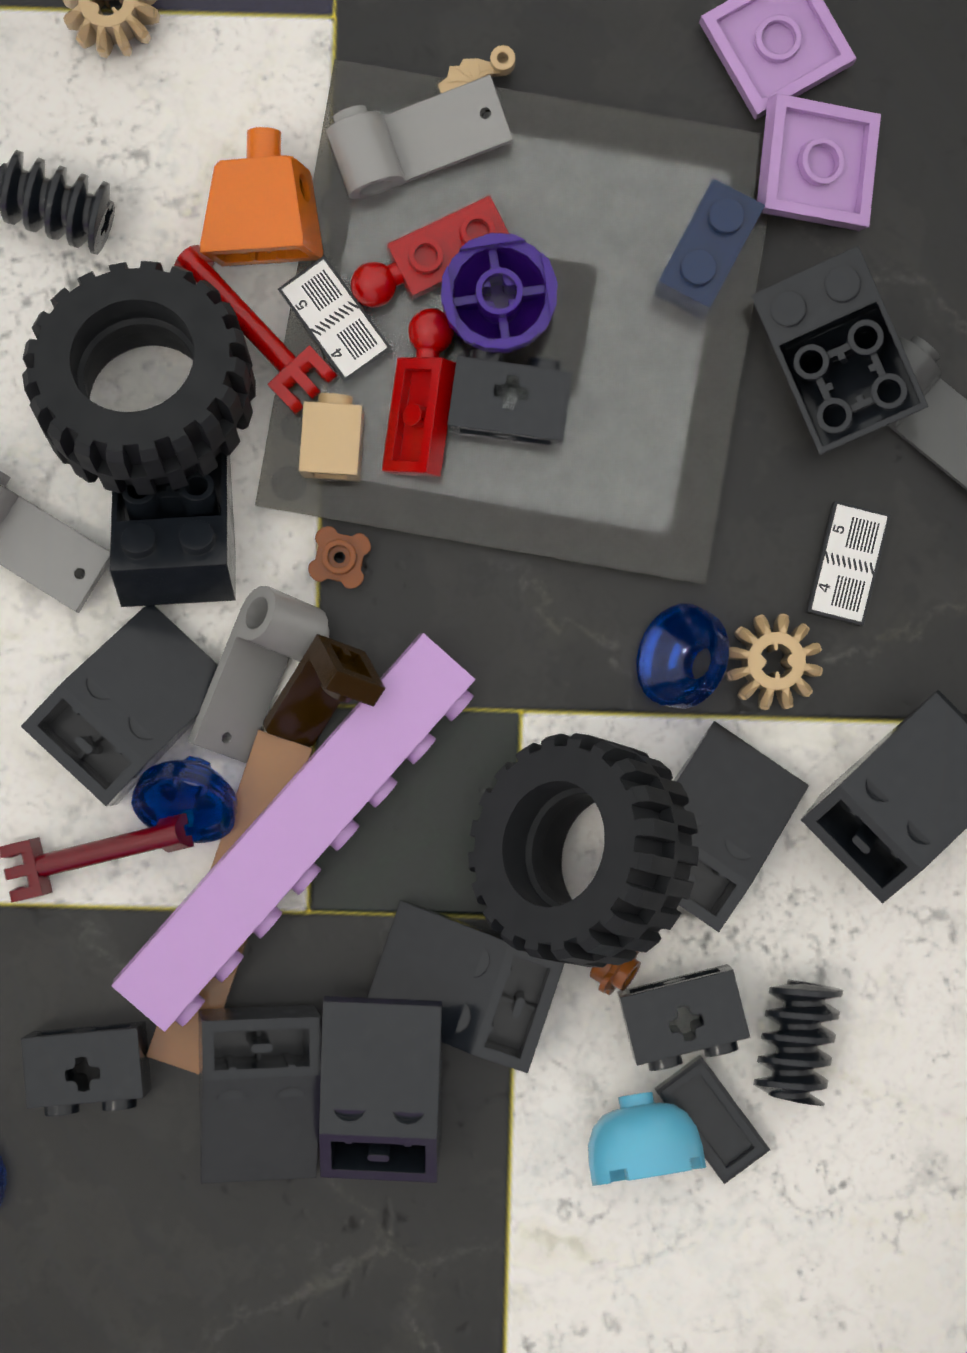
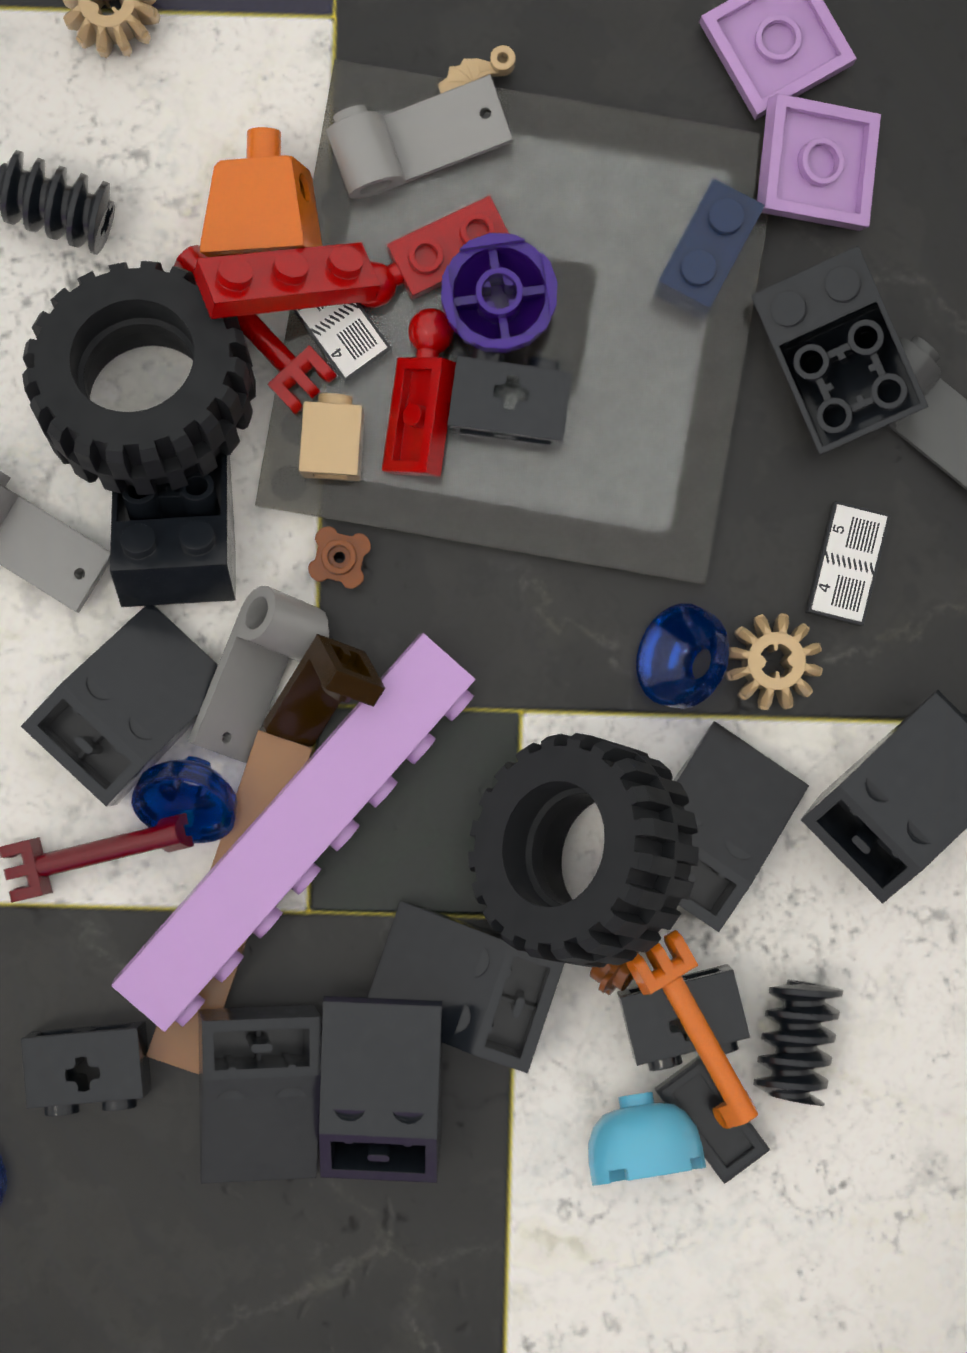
(286, 280): none -> red plate
(667, 974): none -> orange hinge

